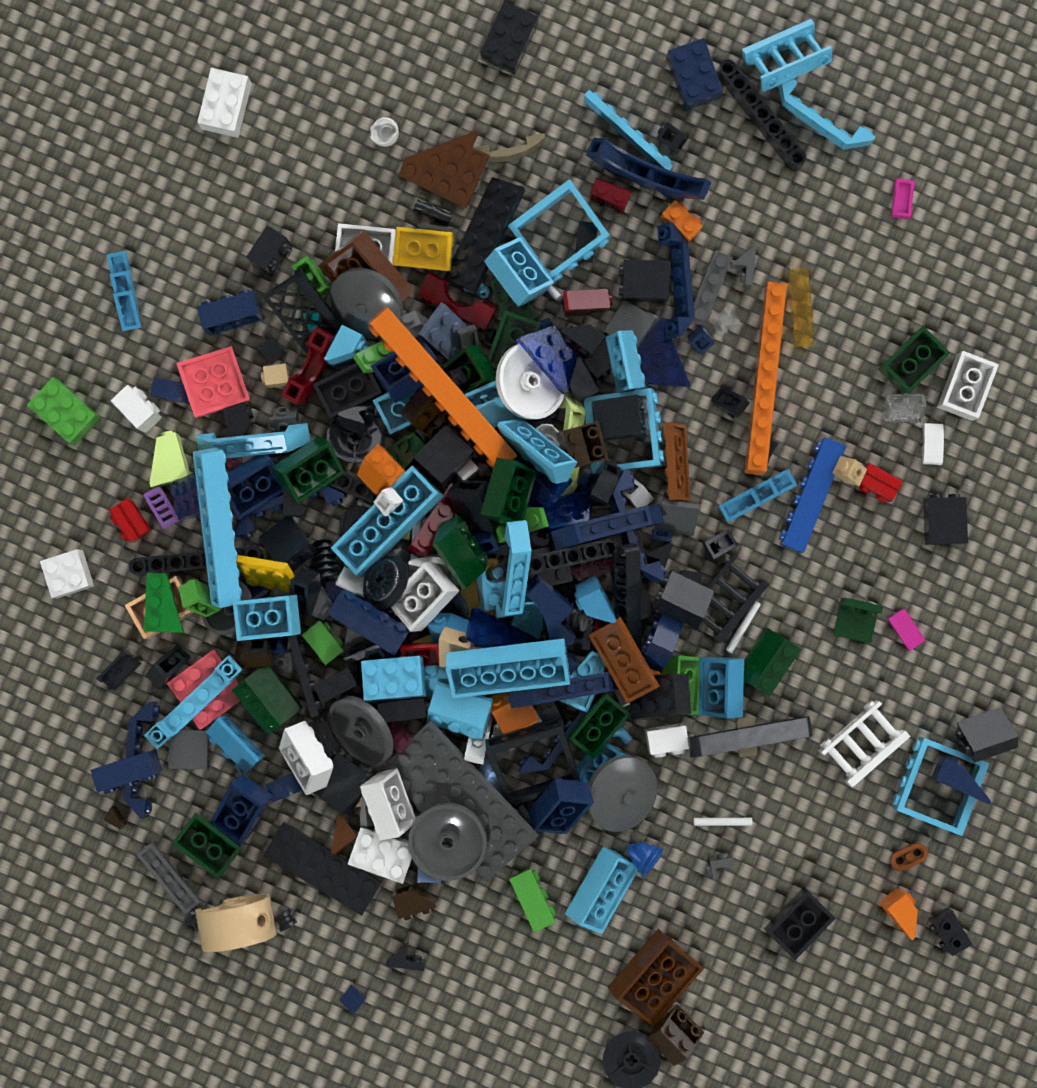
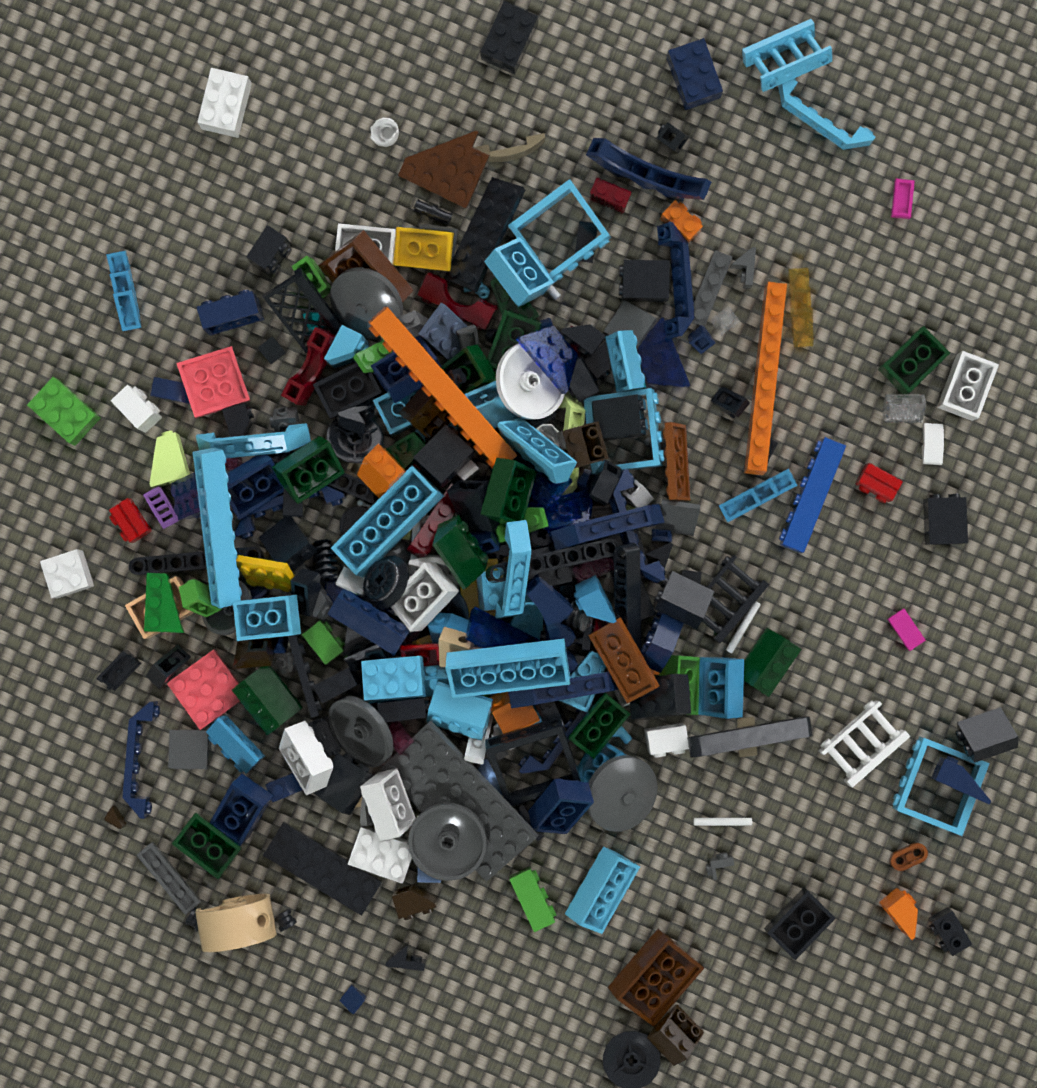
(126, 772): dark blue brick -> none
(194, 703): medium azure slope -> none
(275, 375): tan brick -> none
(342, 835): reddish brown slope -> none
(388, 501): white slope -> none
(586, 302): slope -> none
(623, 127): medium azure plate -> none
(644, 856): blue piece -> none
(720, 544): black slope -> none
(762, 124): black beam -> none
(849, 471): tan brick -> none
(856, 619): dark green bracket -> none

